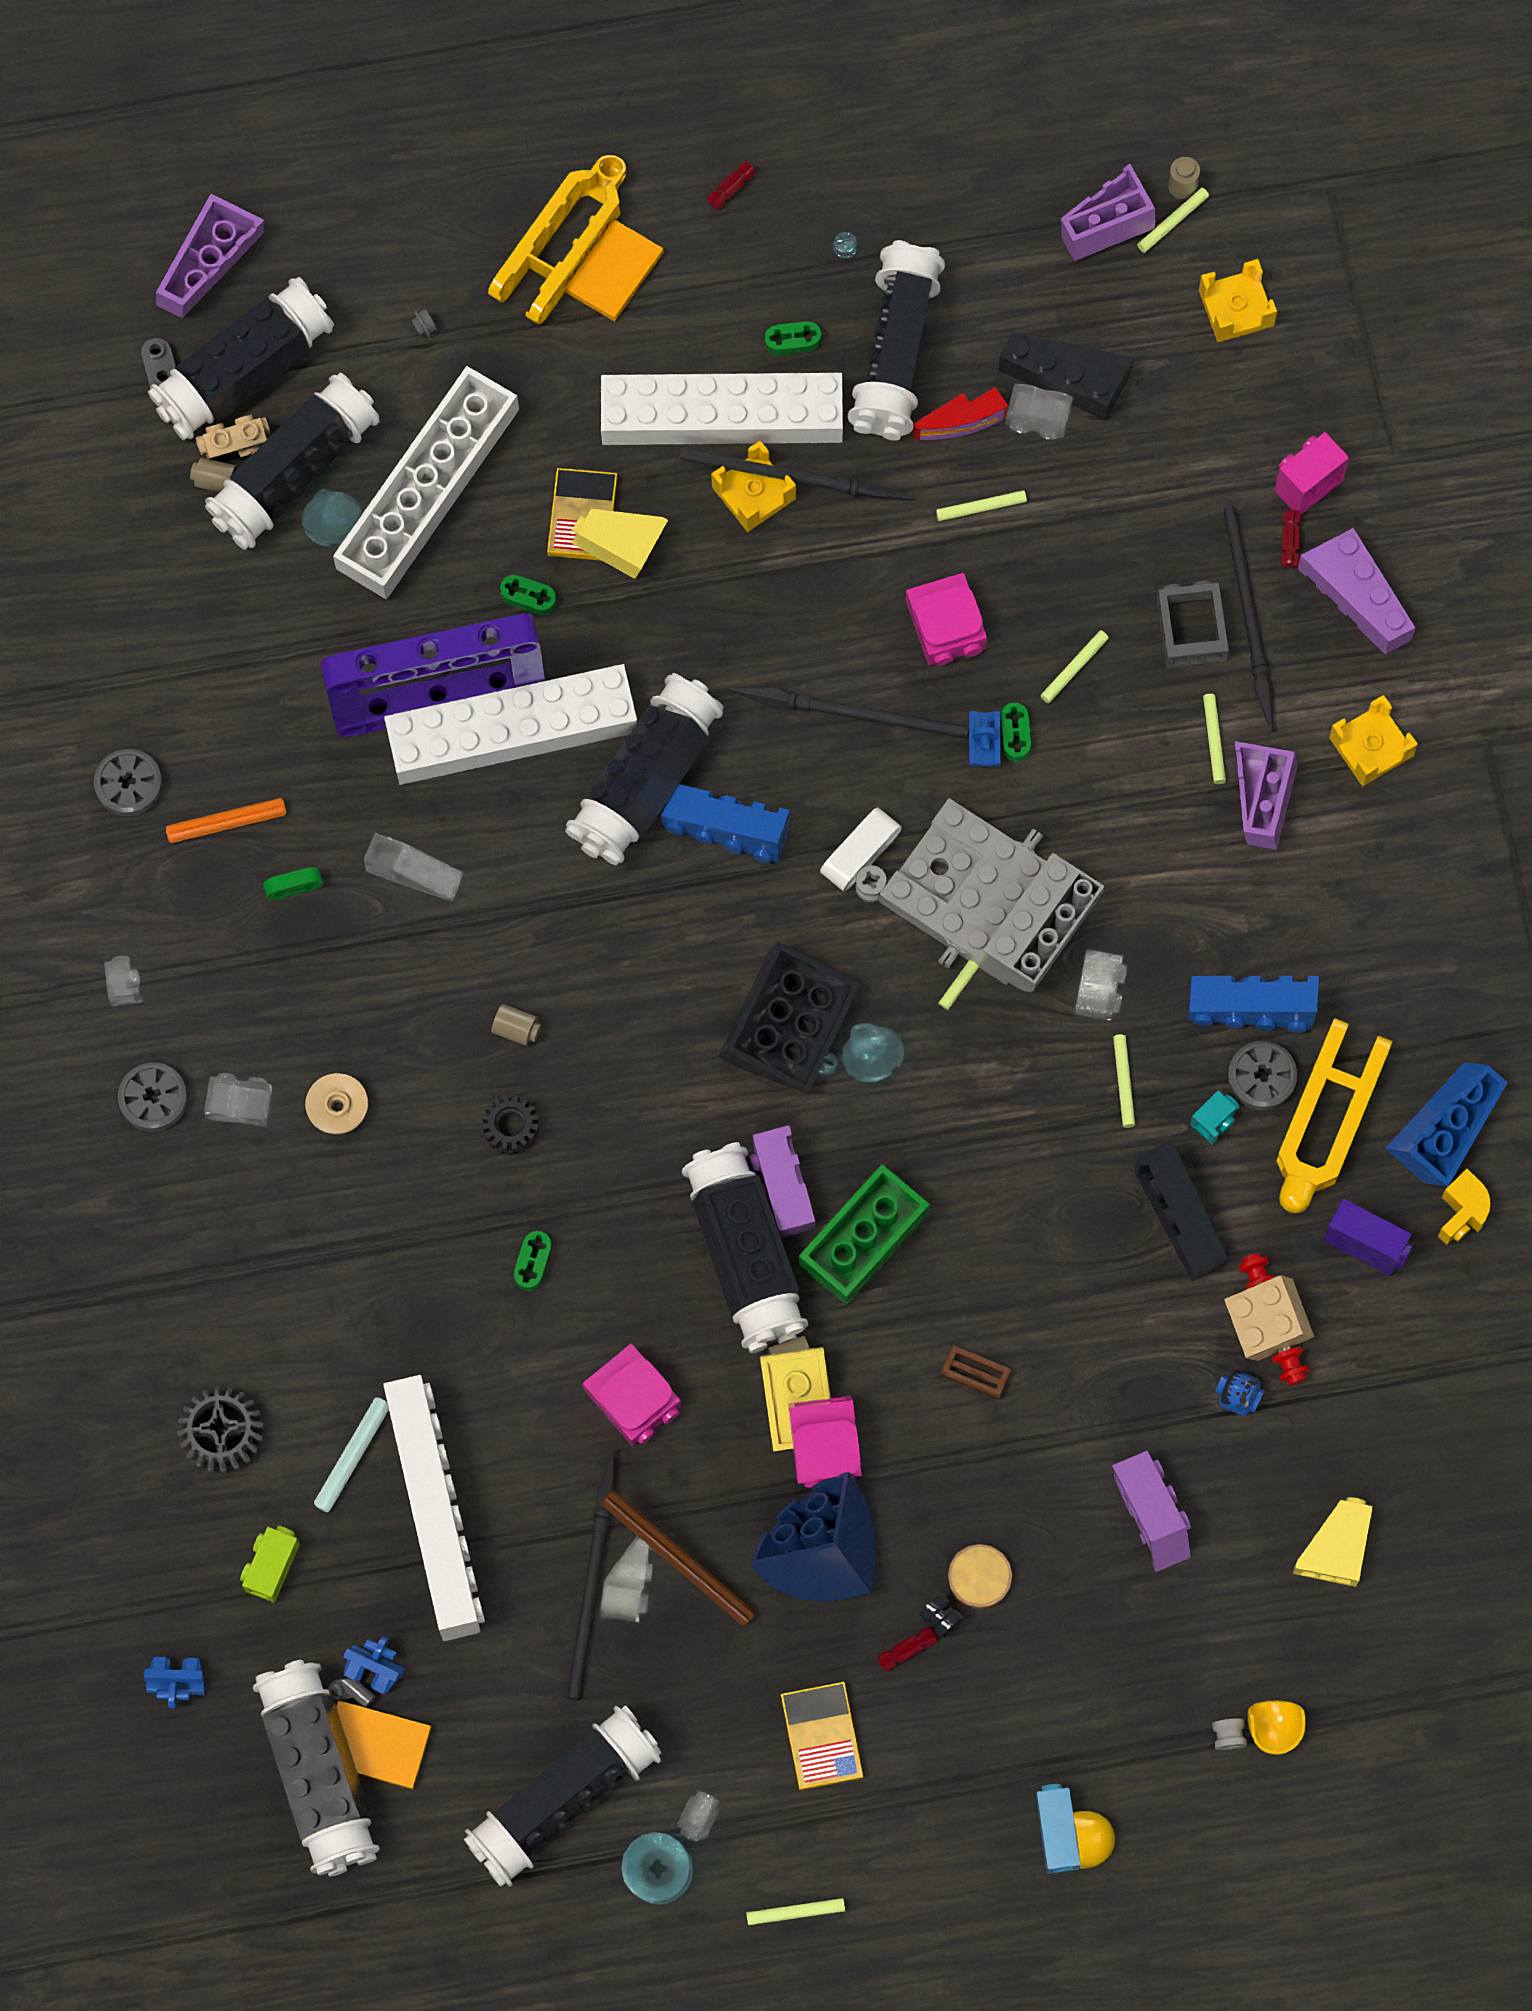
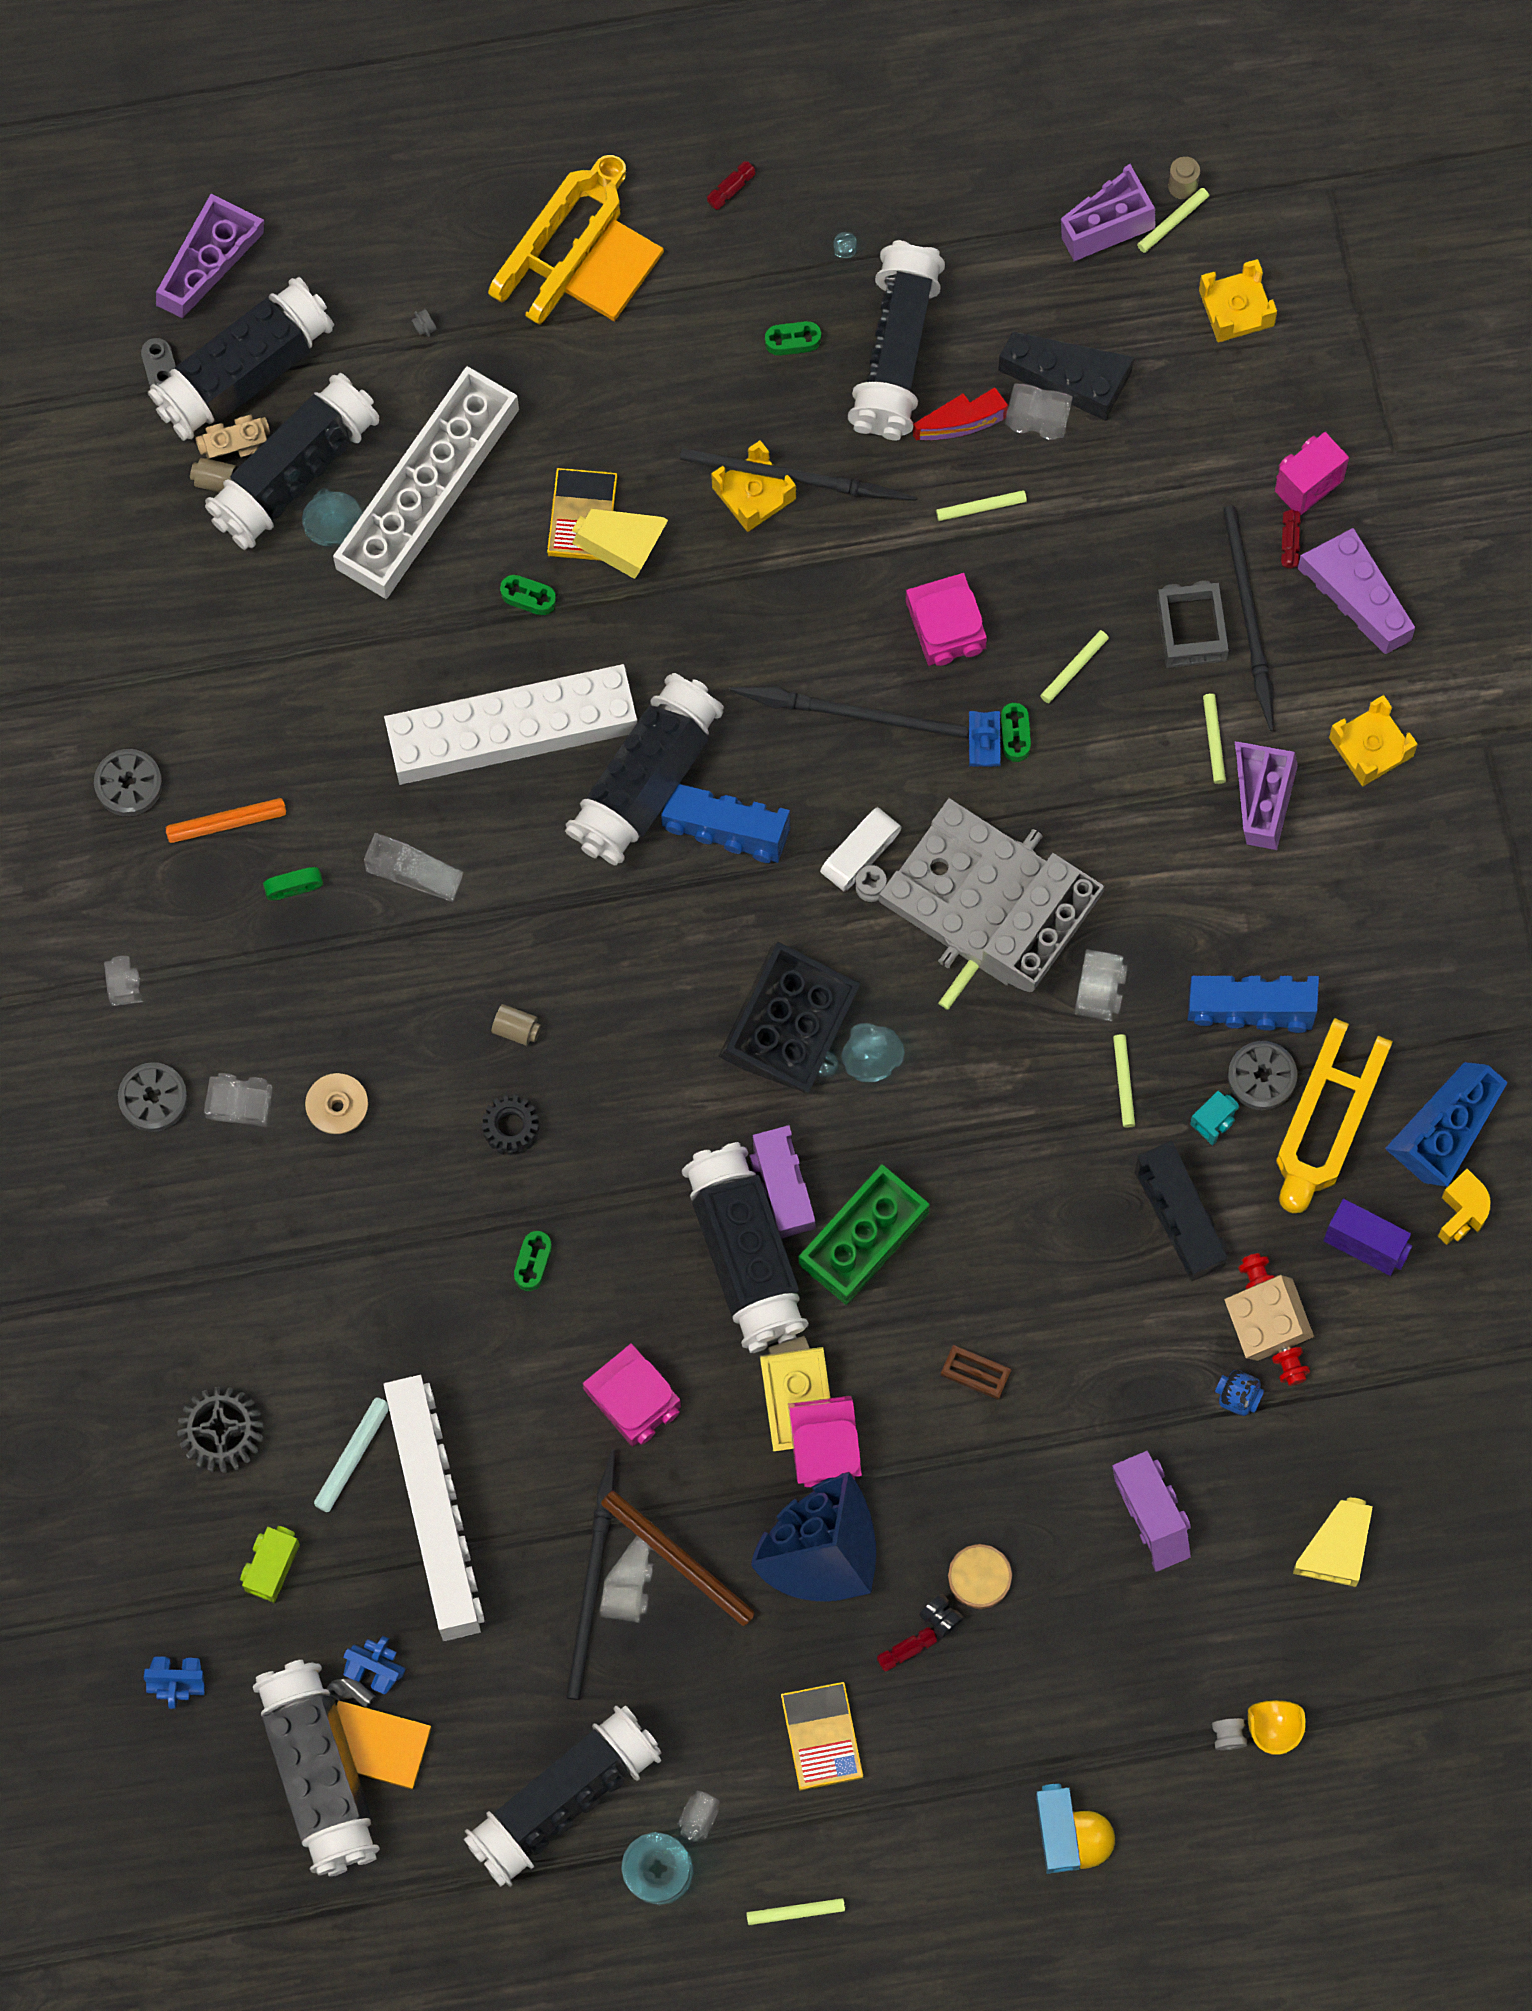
(405, 661): dark purple beam -> none
(721, 408): white brick -> none

